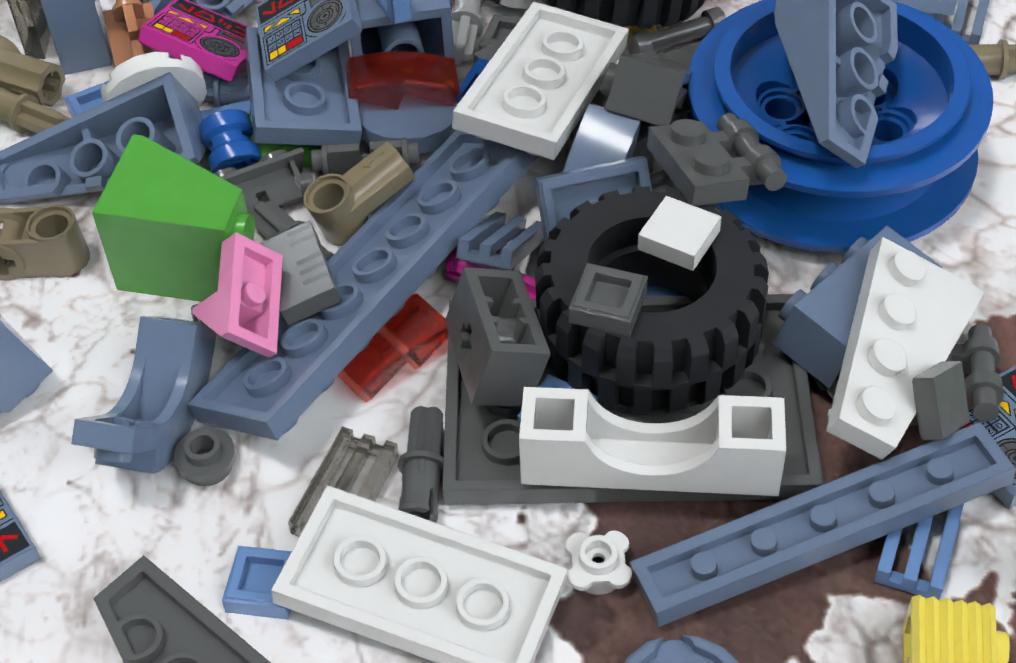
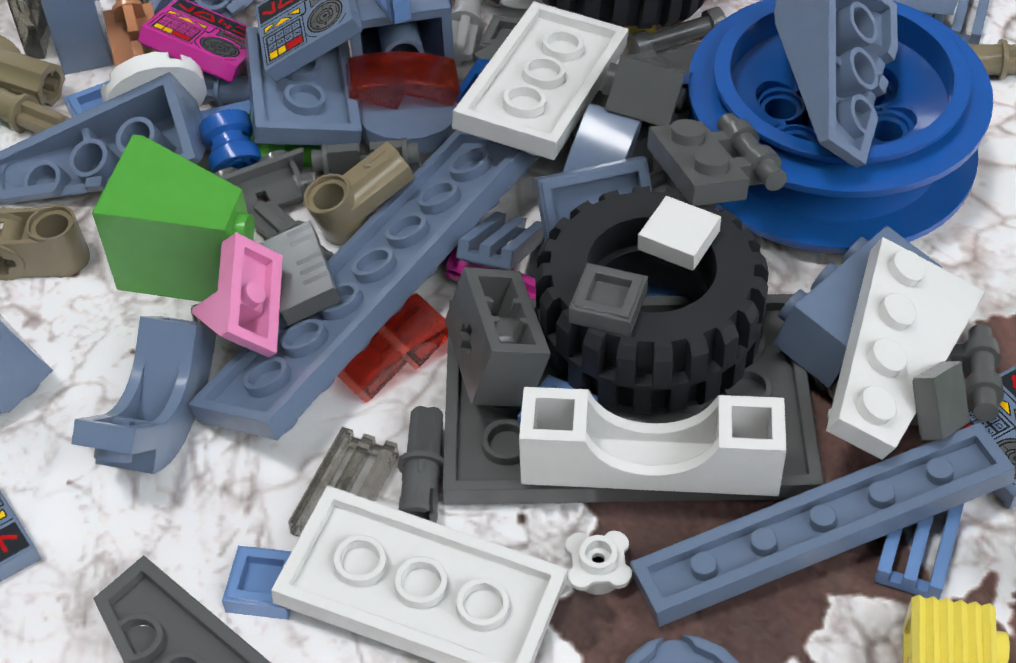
(209, 467): dark grey plate -> none

